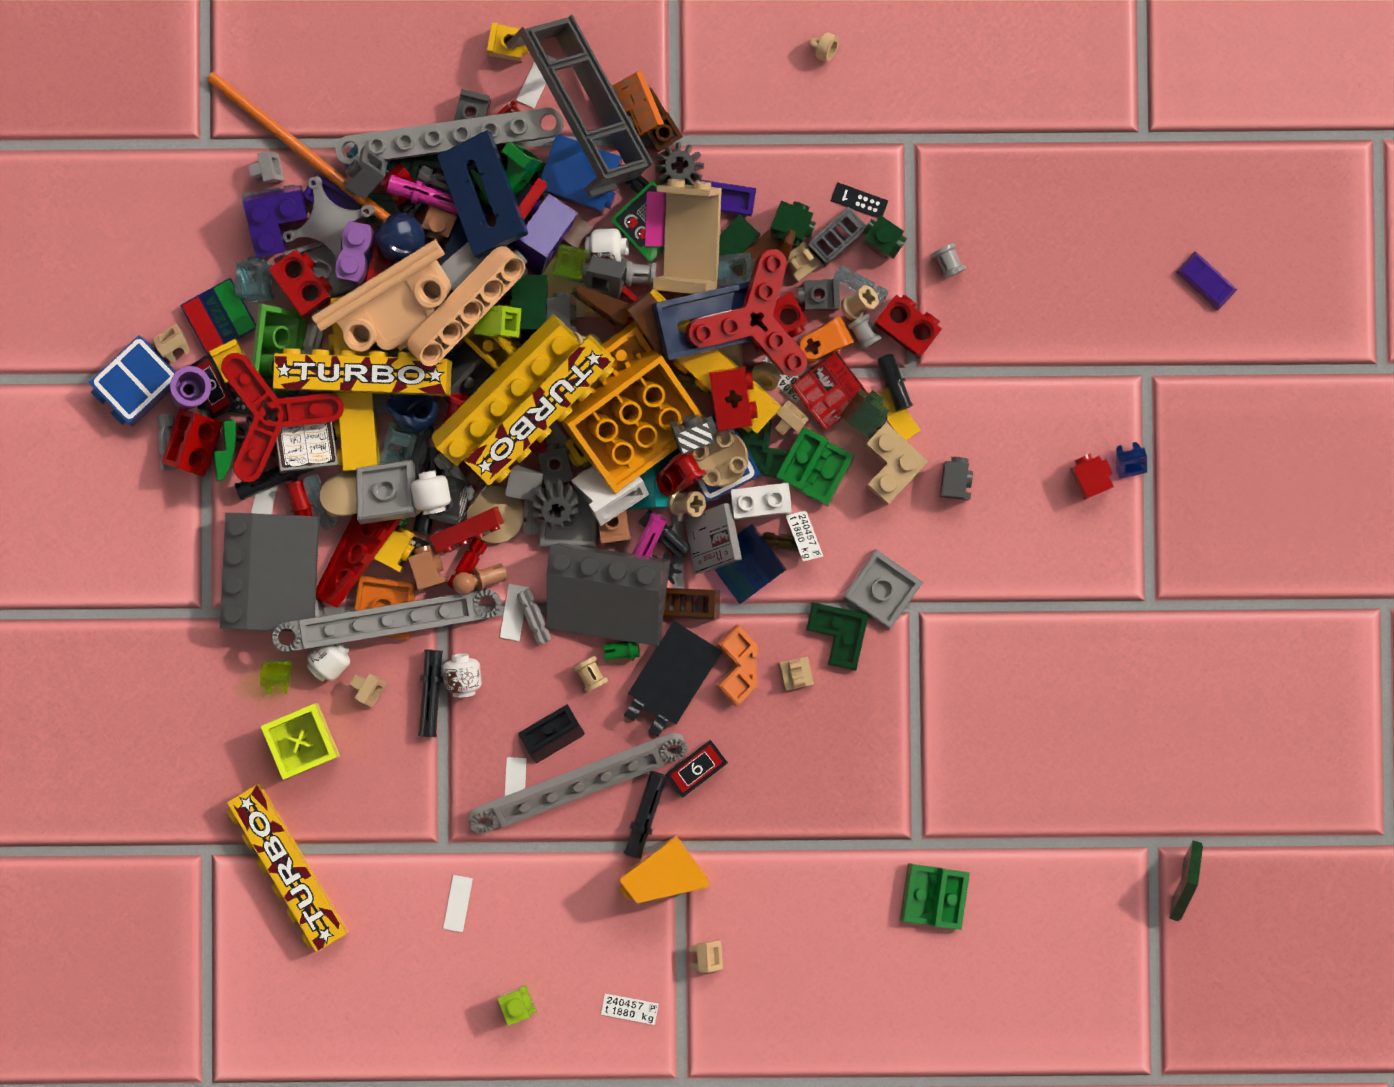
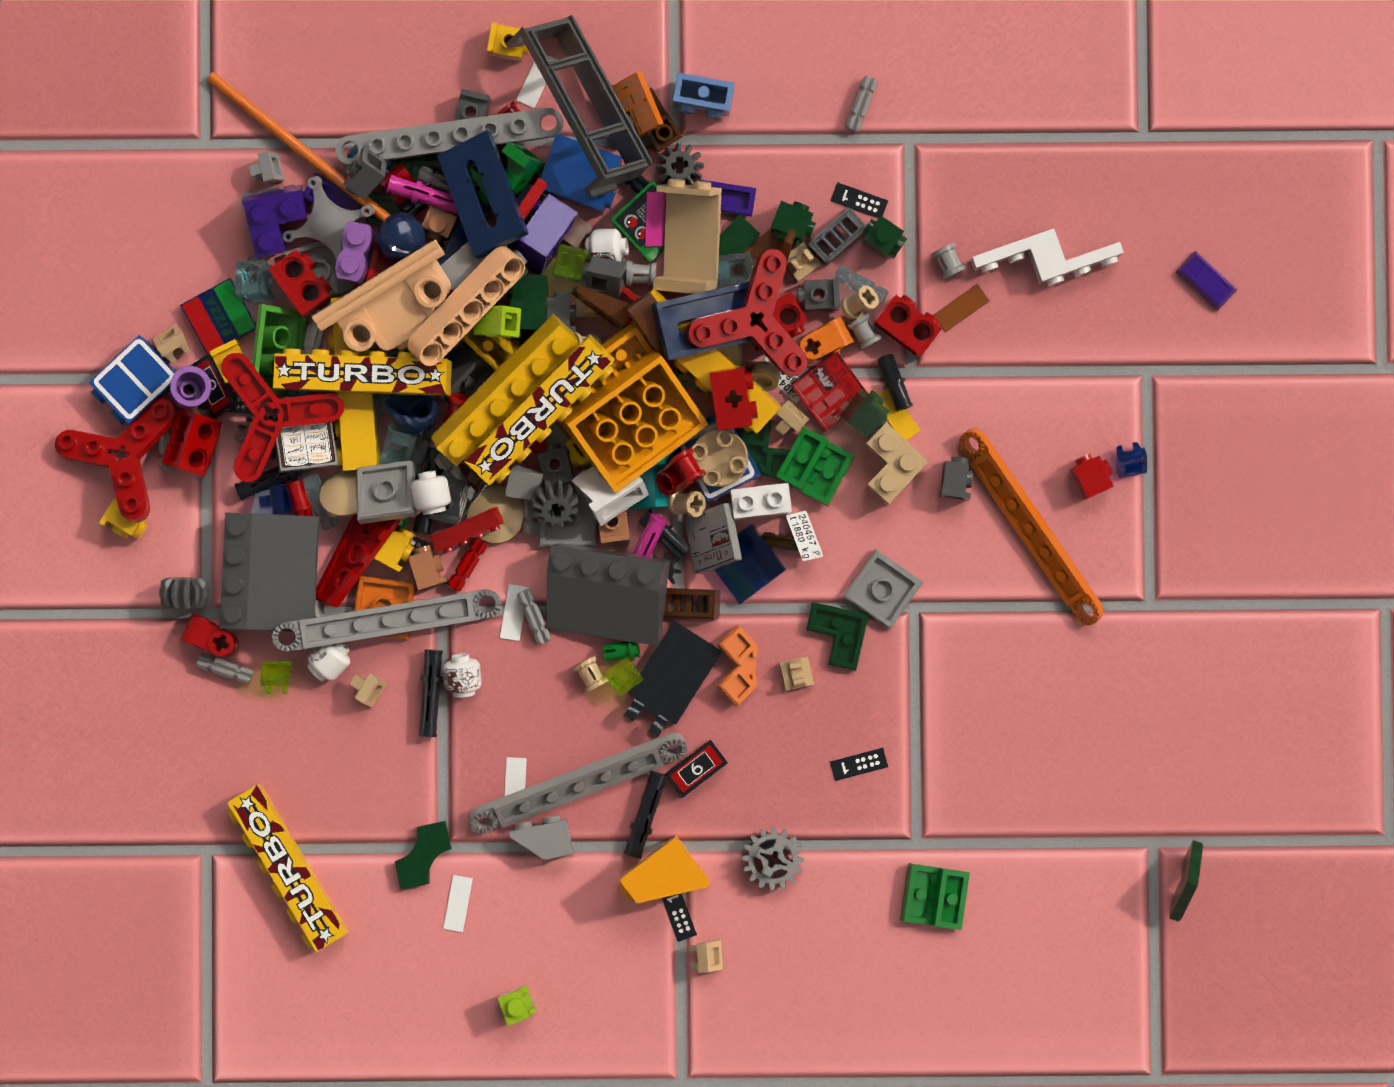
(122, 525): none -> yellow brick
(137, 441): none -> red piece
(184, 592): none -> dark grey gear
(205, 635): none -> red piece
(224, 458): green slope -> none
(224, 668): none -> light grey axle
(277, 500): none -> clear blue tile
(300, 741): neon yellow brick -> none
(430, 843): none -> dark green tile
(465, 583): nougat pin -> none
(545, 840): none -> light grey slope
(551, 734): black slope -> none
(623, 676): none -> clear neon green tile
(629, 1009): white sticker -> none
(679, 917): none -> black sticker
(693, 433): dark grey brick -> none
(703, 95): none -> medium blue brick
(767, 871): none -> light grey gear
(825, 47): tan tile -> none
(859, 764): none -> black sticker
(861, 104): none -> light grey axle
(961, 307): none -> dark orange sticker
(1031, 526): none -> orange plate
(1047, 257): none -> white bracket

